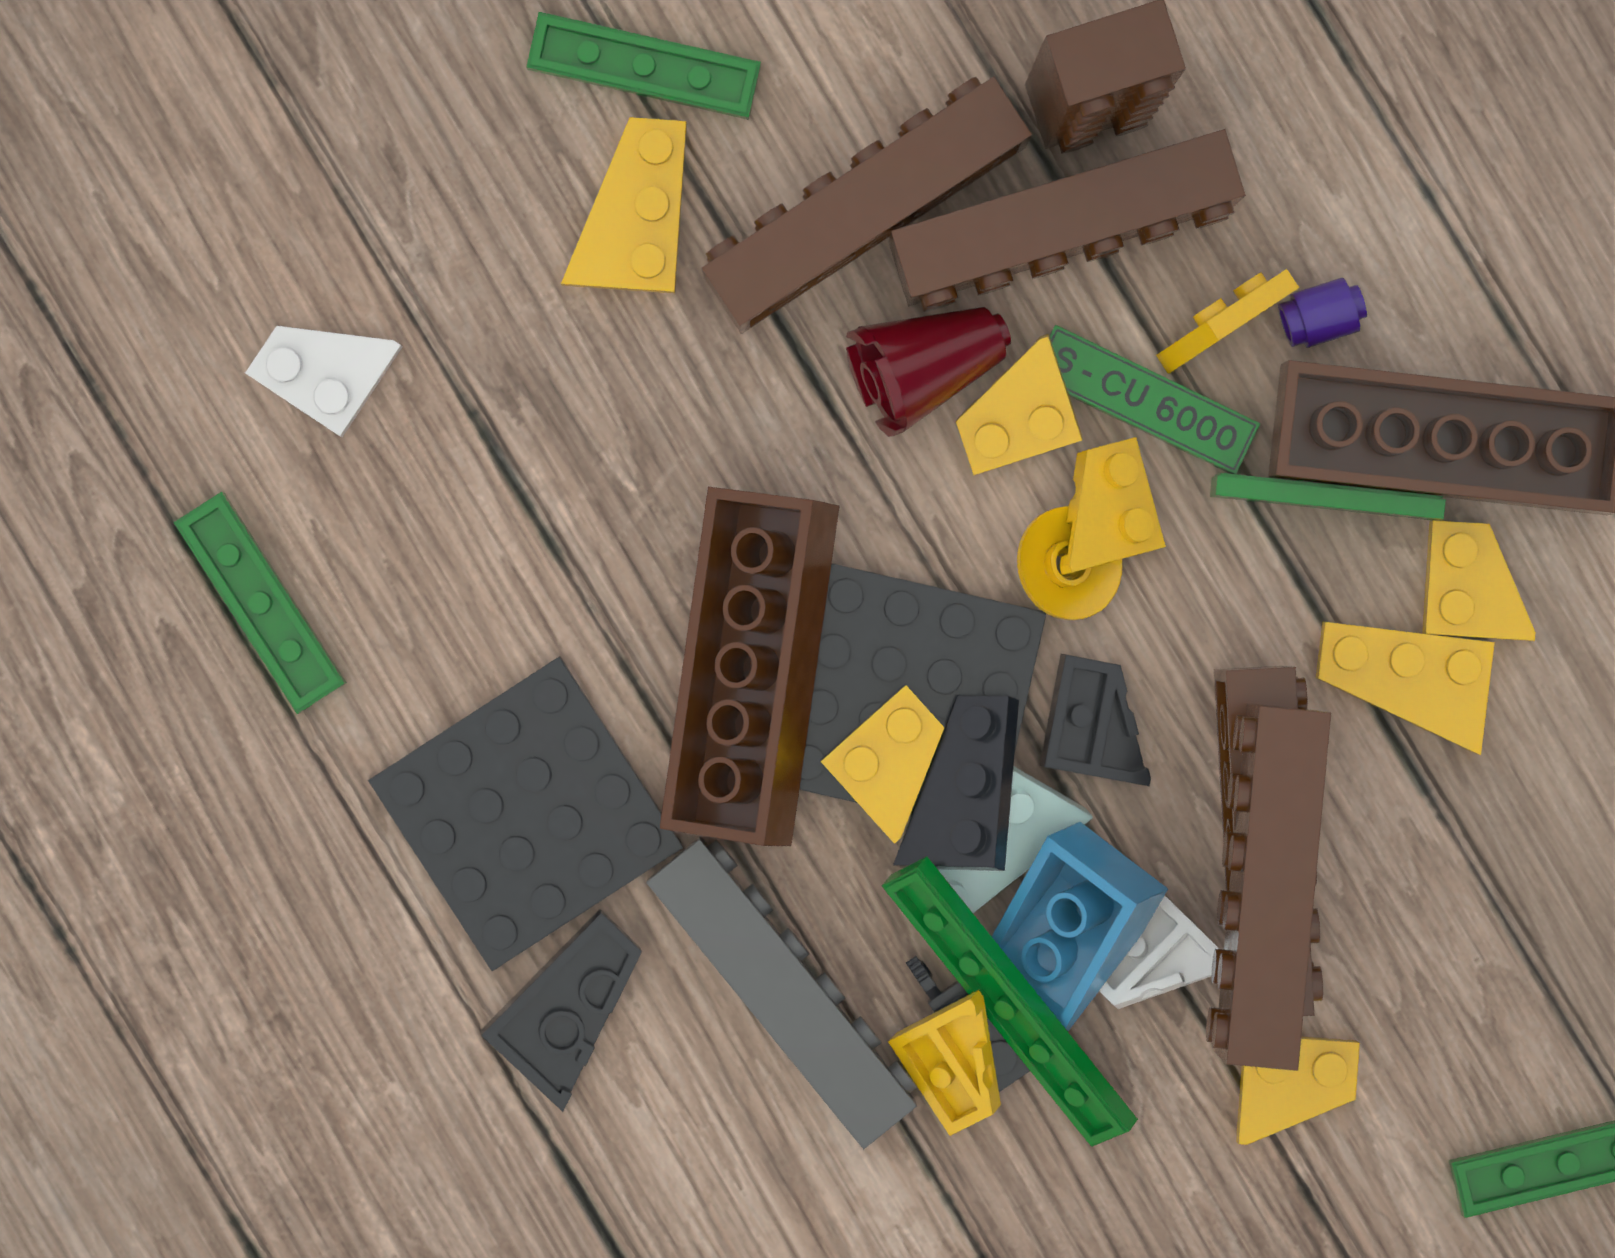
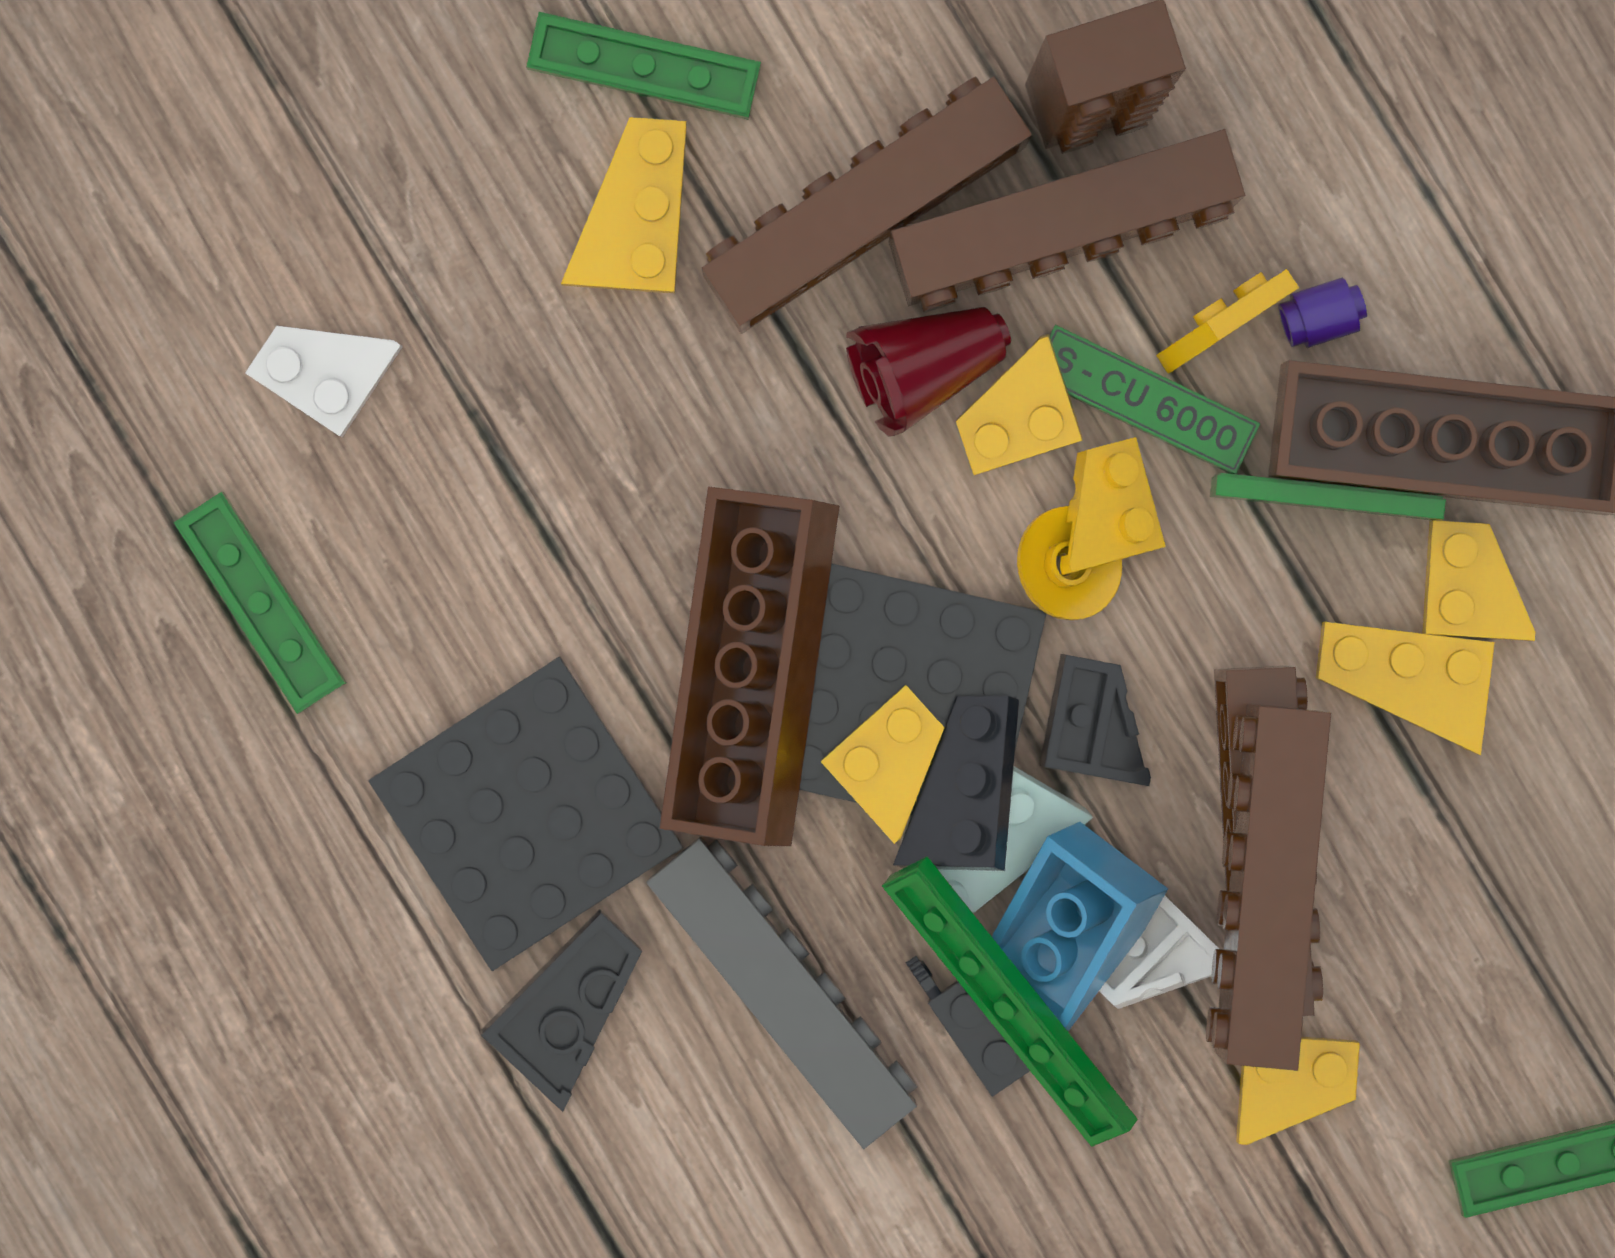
(952, 1062): yellow wing -> none

